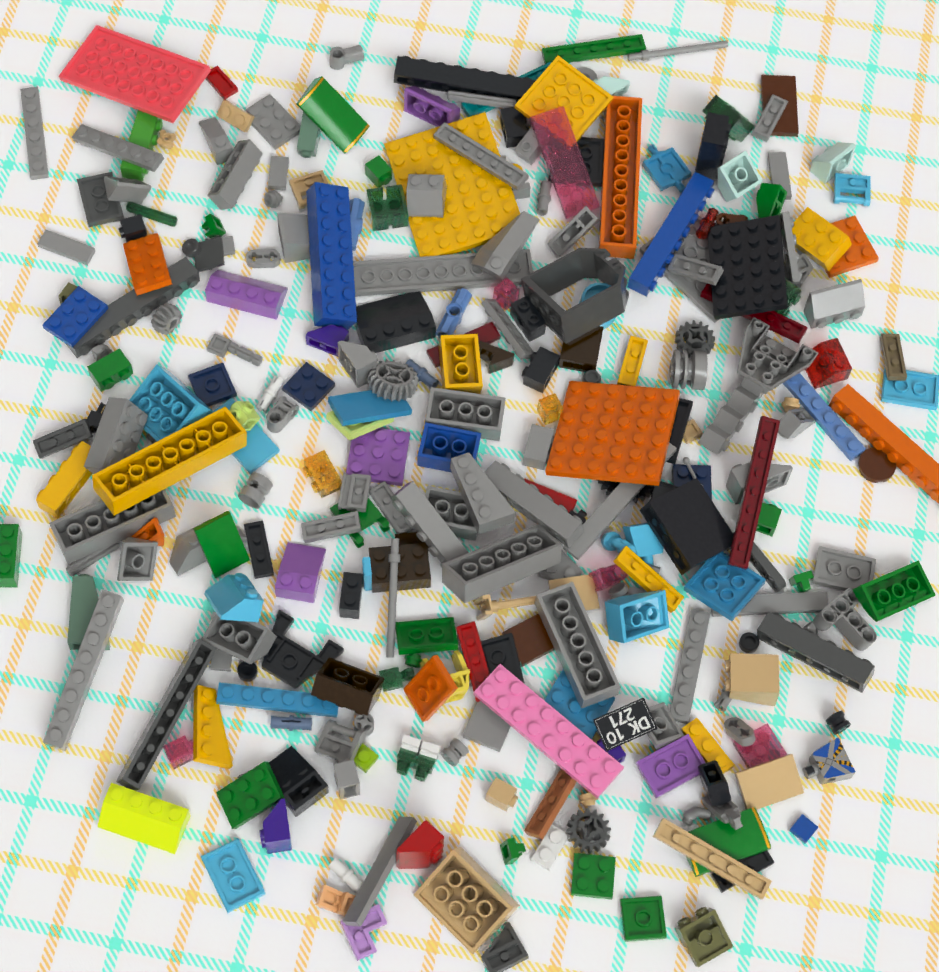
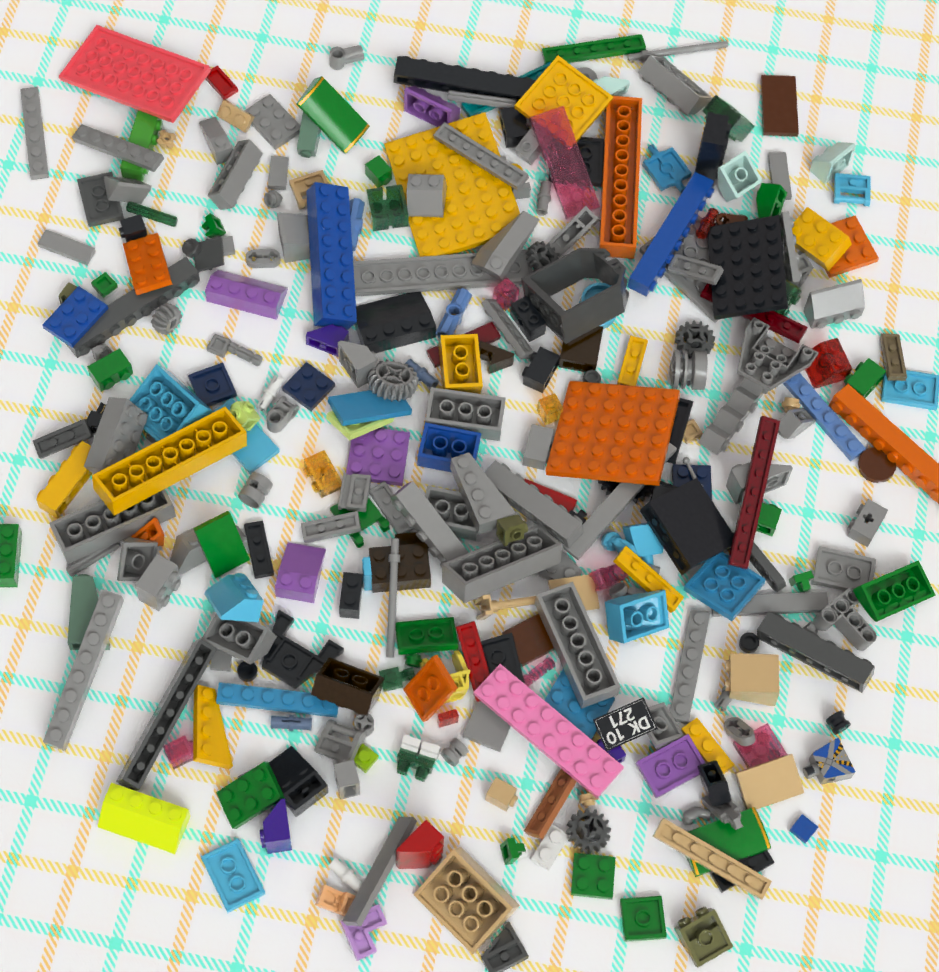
(104, 284): none -> green tile
(158, 582): none -> light grey brick
(447, 718): none -> clear red tile
(511, 529): none -> olive brick
(538, 671): none -> clear pink axle
(541, 255): none -> dark grey gear
(674, 85): none -> light grey slope
(769, 118): light grey tile -> none
(866, 377): none -> green brick
(871, 513): none -> light grey brick

